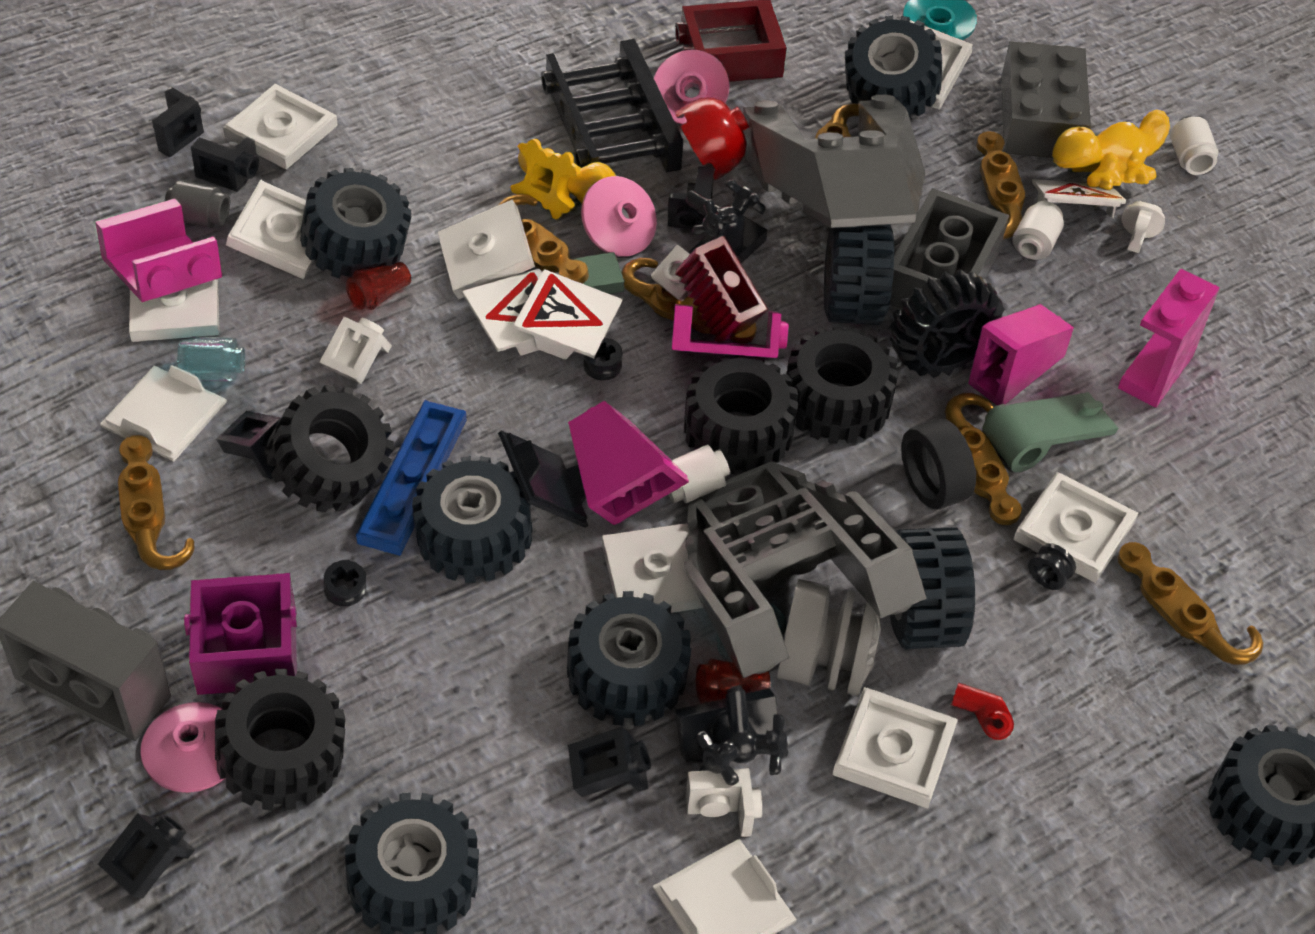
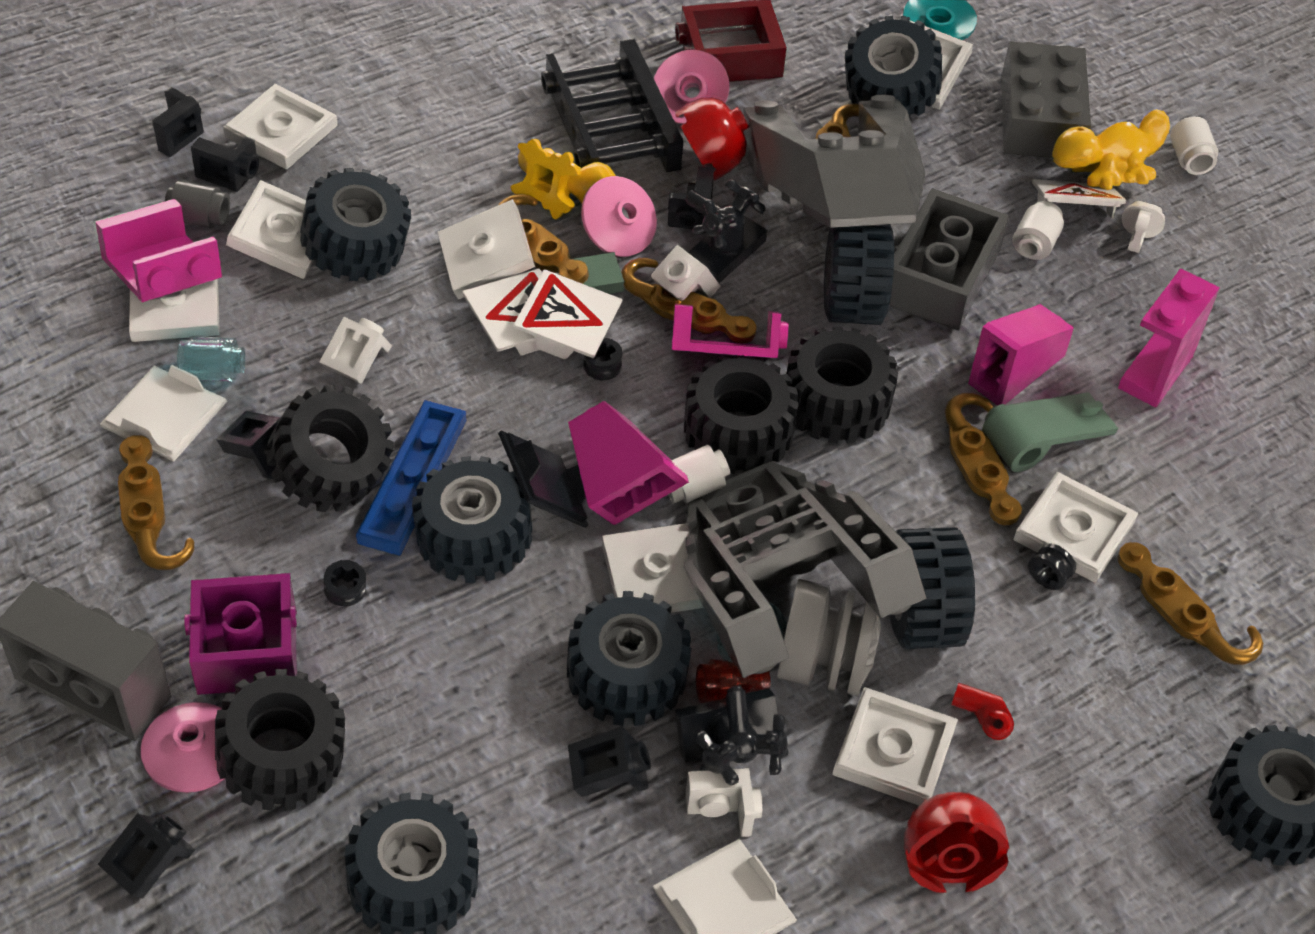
(375, 285): clear red cone -> none
(721, 289): dark red brick -> none
(938, 464): black tyre -> none
(944, 322): black gear -> none
(955, 841): none -> red cylinder
(1001, 179): pearl gold piece -> none

